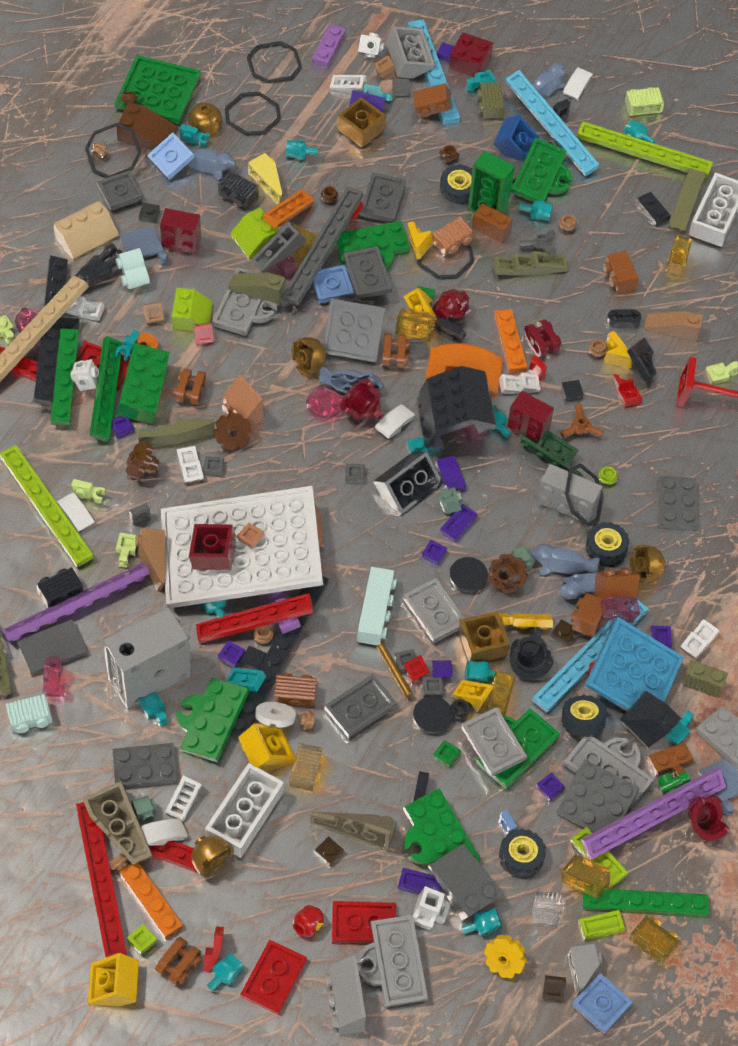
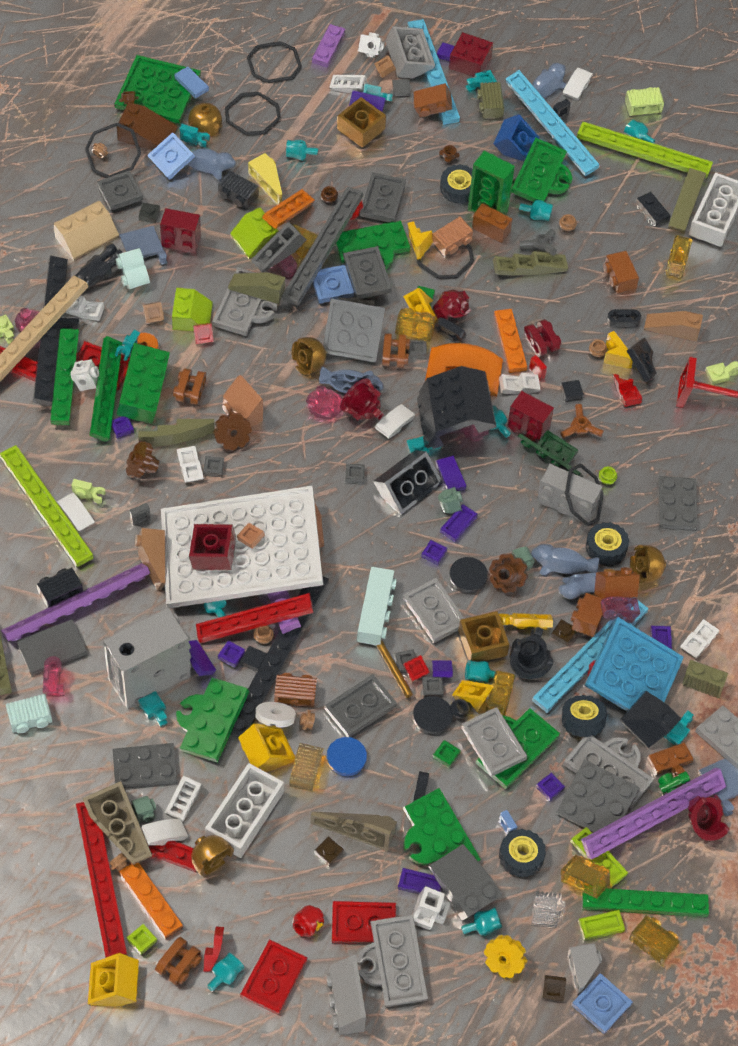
(125, 547): yellowish green plate -> none
(191, 82): none -> medium blue tile
(200, 660): none -> dark purple tile
(247, 678): teal plate -> none
(346, 756): none -> blue tile

